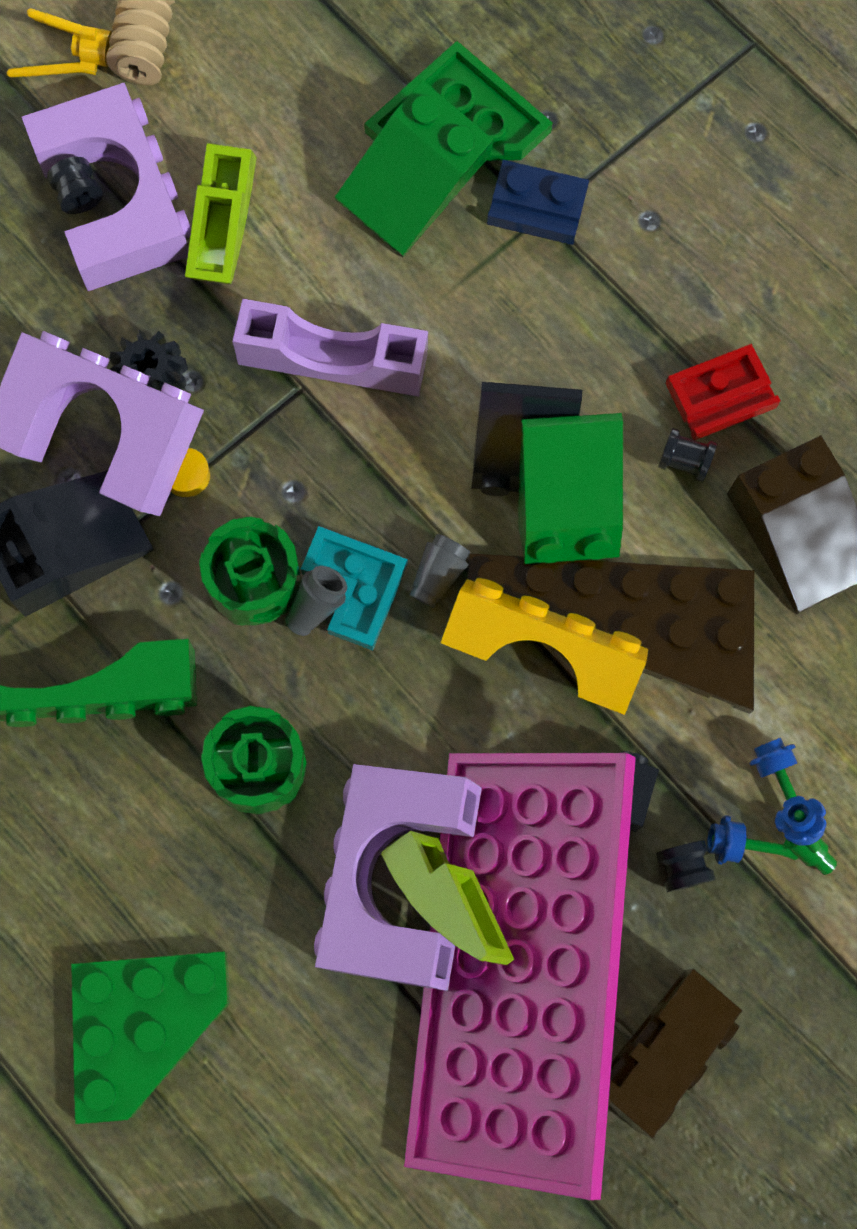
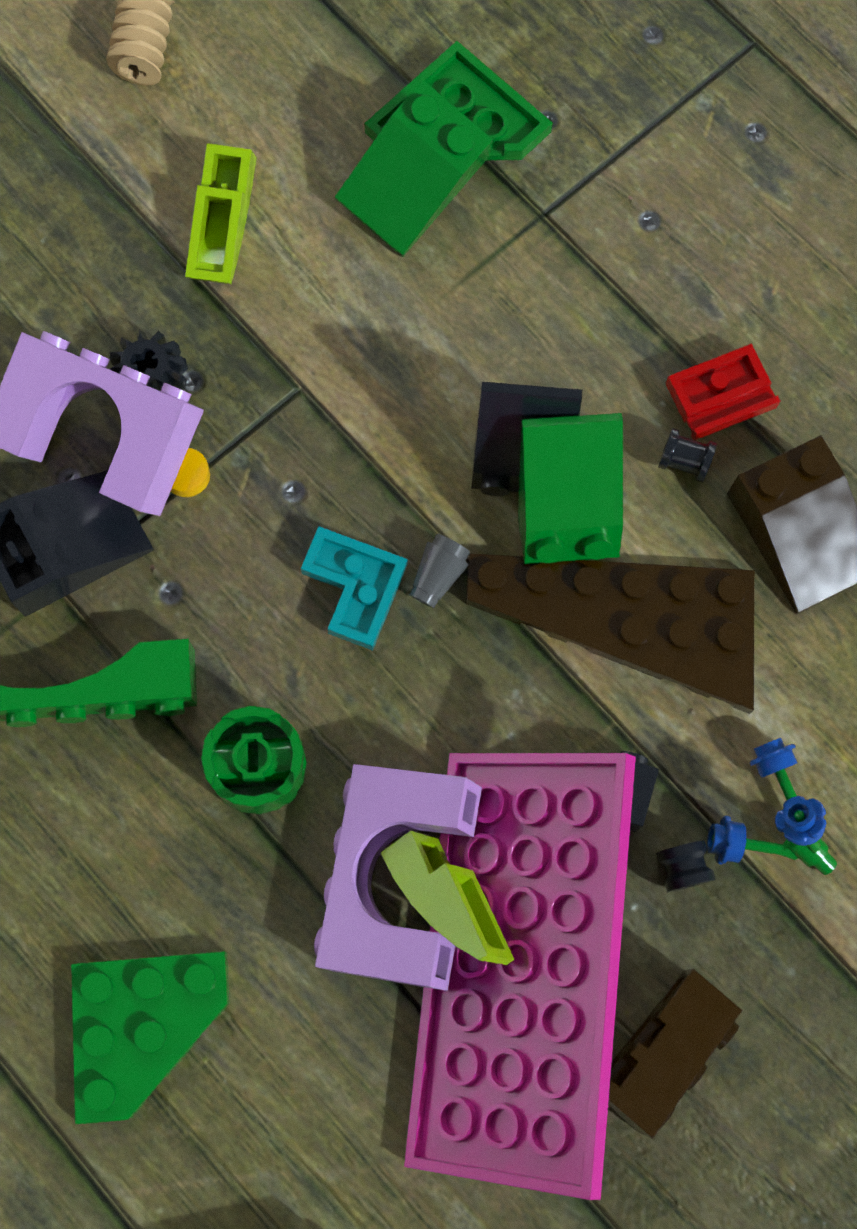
(74, 183): black wheel -> none
(87, 43): yellow plant -> none
(148, 228): lavender arch -> none
(250, 571): green brick -> none
(281, 341): lavender arch -> none
(316, 599): dark grey cone -> none
(537, 202): dark blue plate -> none
(603, 663): yellow arch -> none

